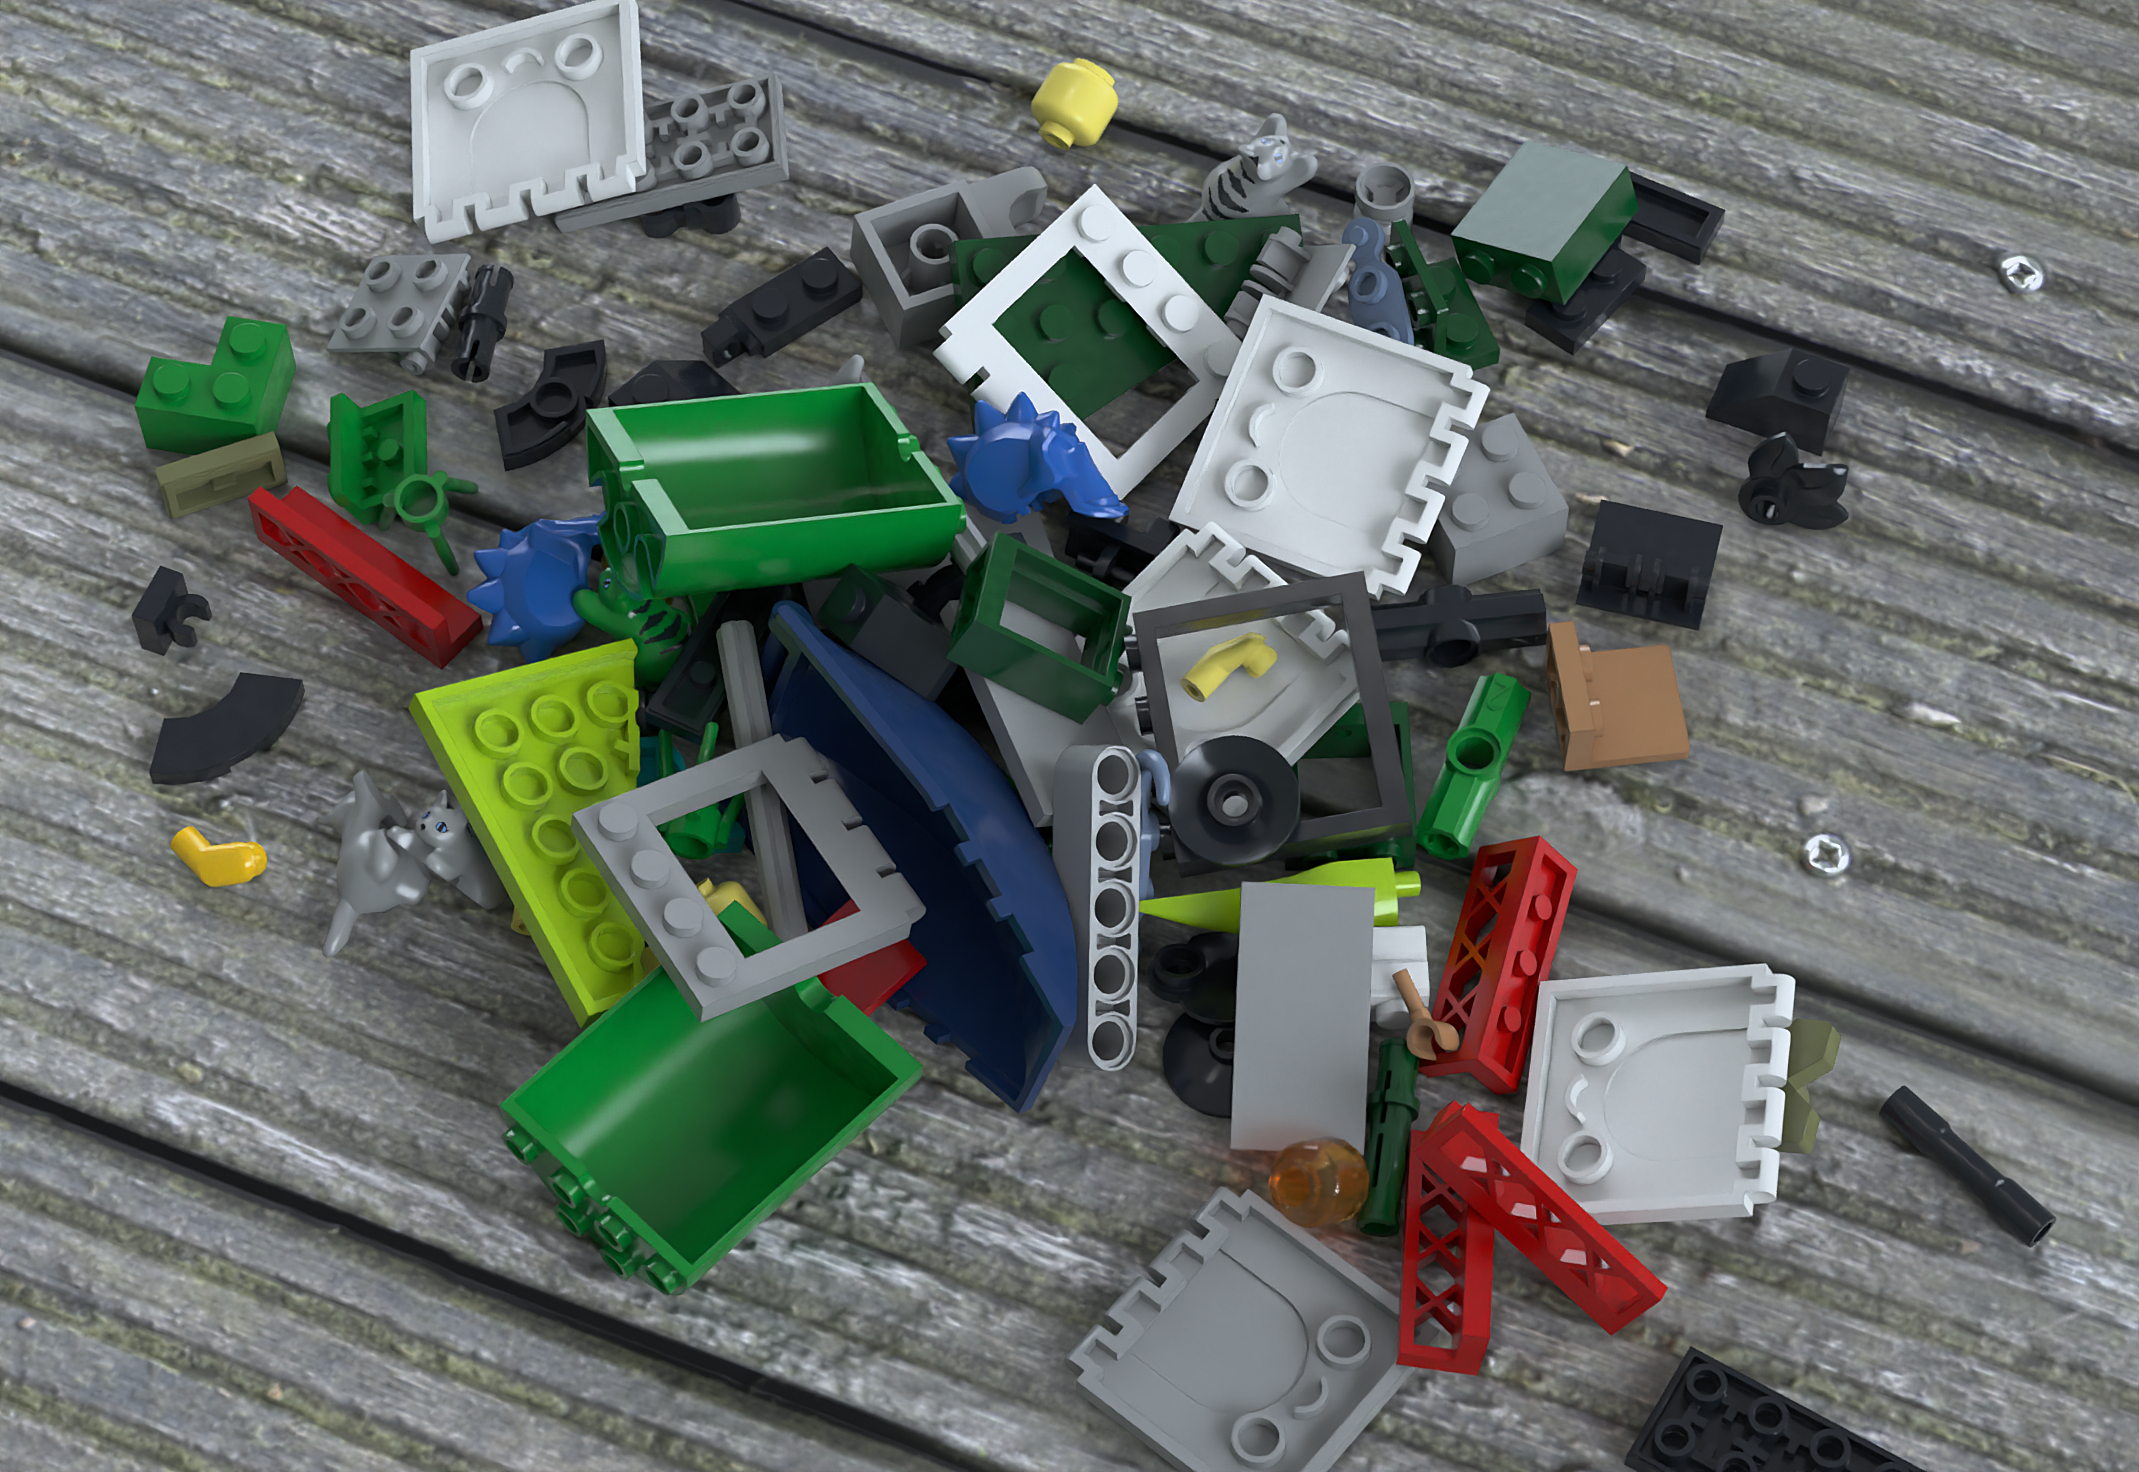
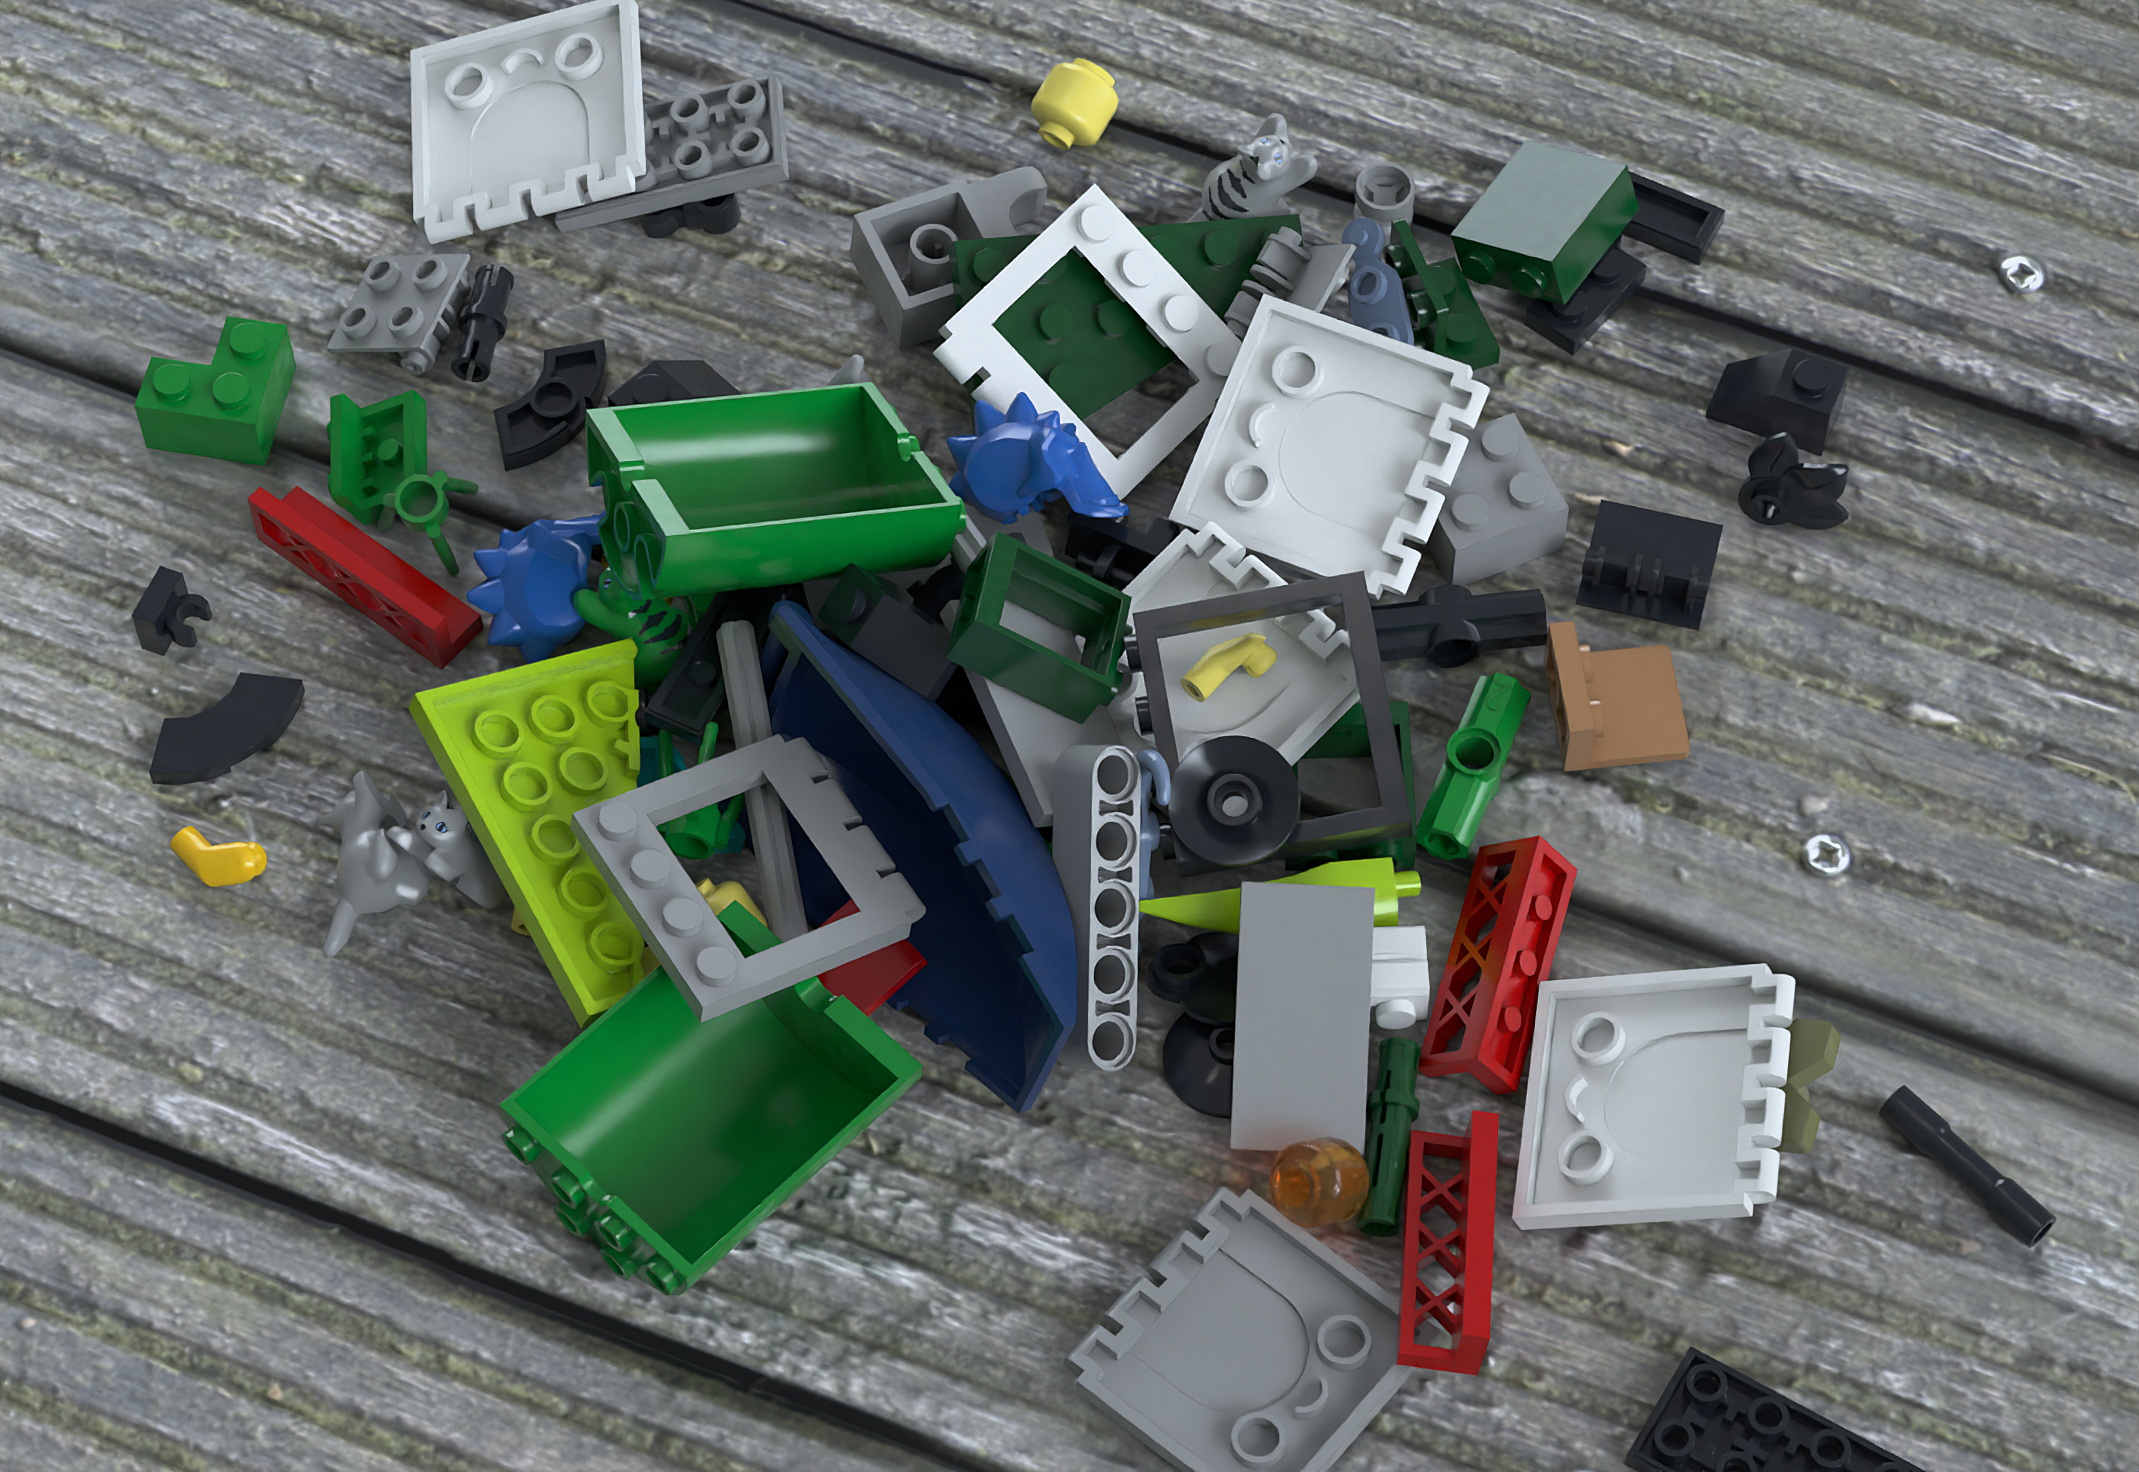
(221, 475): olive tile -> none
(782, 309): black hinge -> none
(1423, 1025): medium nougat hand -> none
(1538, 1217): red fence -> none

